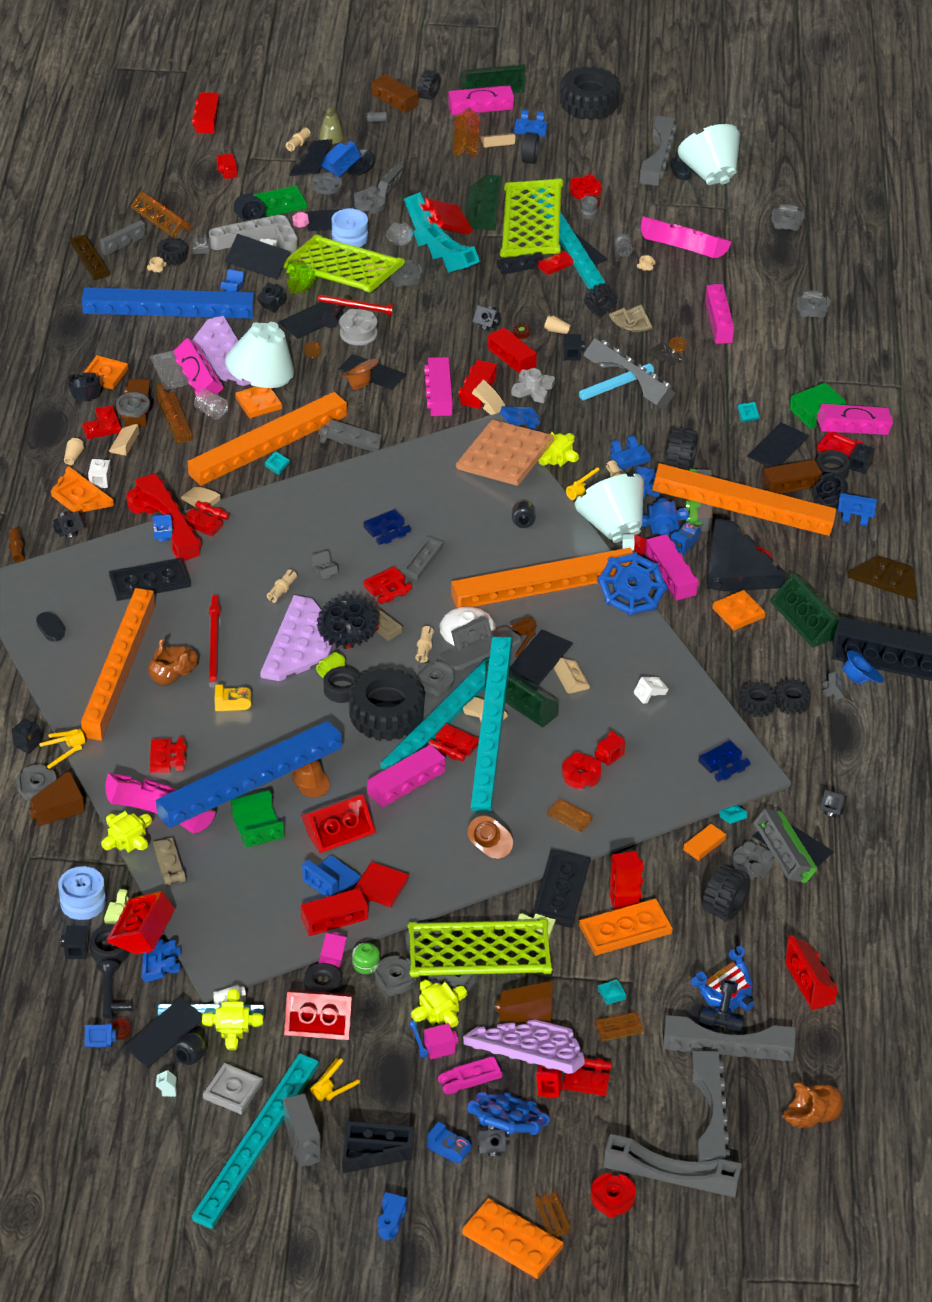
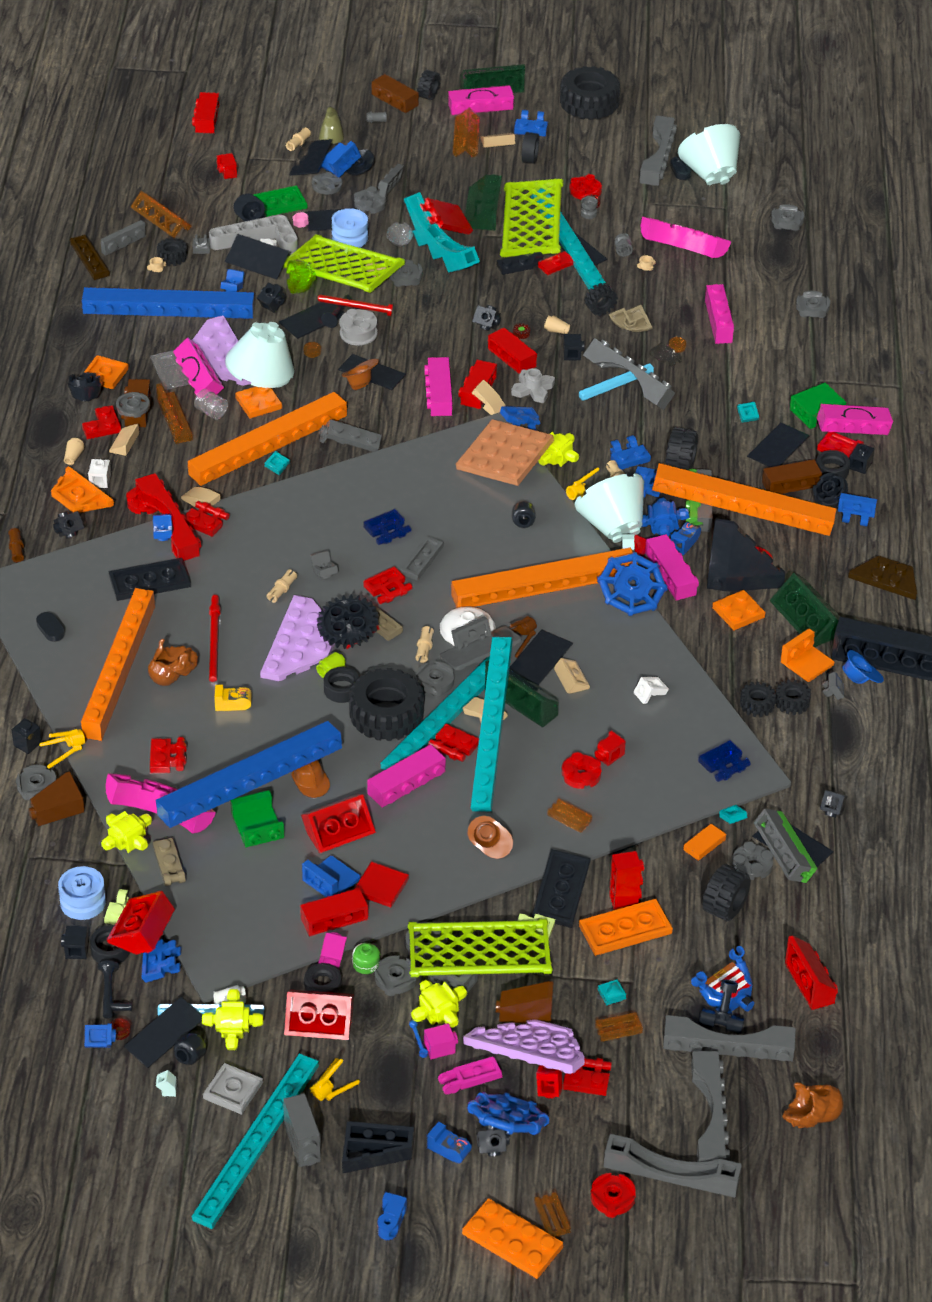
(804, 658): none -> orange bracket

